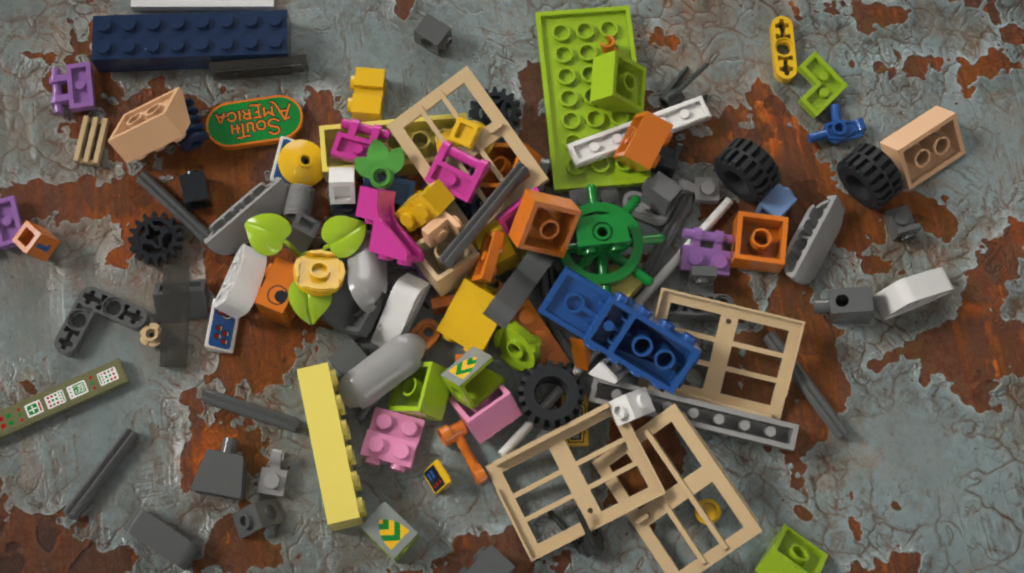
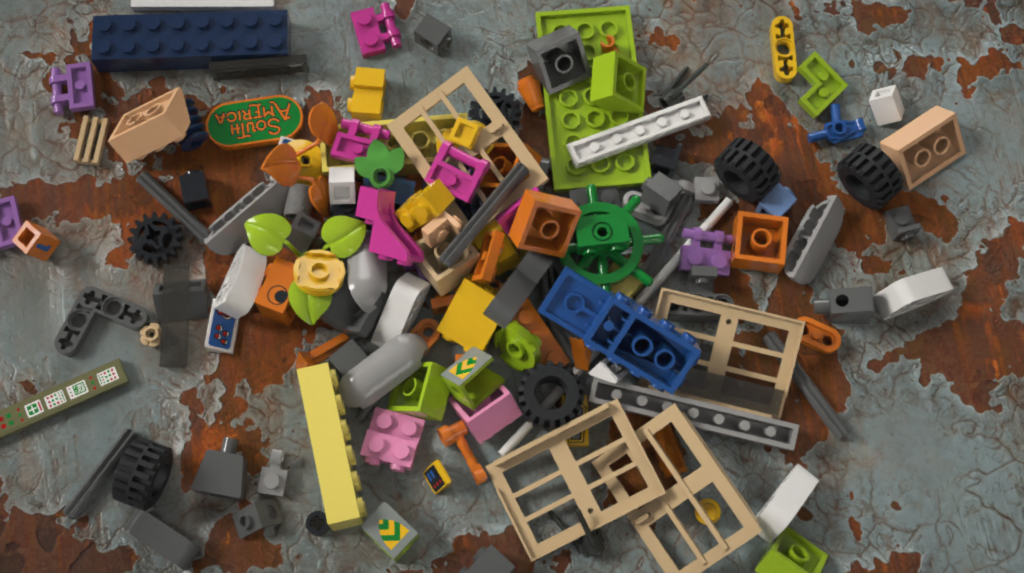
(142, 473): none -> black tyre
(251, 410): dark grey axle -> none
(285, 167): none -> orange plant
(313, 530): none -> black bush
(321, 353): none -> orange piece
(368, 31): none -> dark pink plate
(531, 92): none -> orange cone
(559, 59): none -> dark grey slope
(631, 406): white bracket -> none
(643, 141): orange brick -> none
(669, 444): none -> orange plate
(732, 391): none -> clear smoke tile
(785, 502): none -> white beam
(816, 332): none -> orange plate
(886, 105): none -> white panel

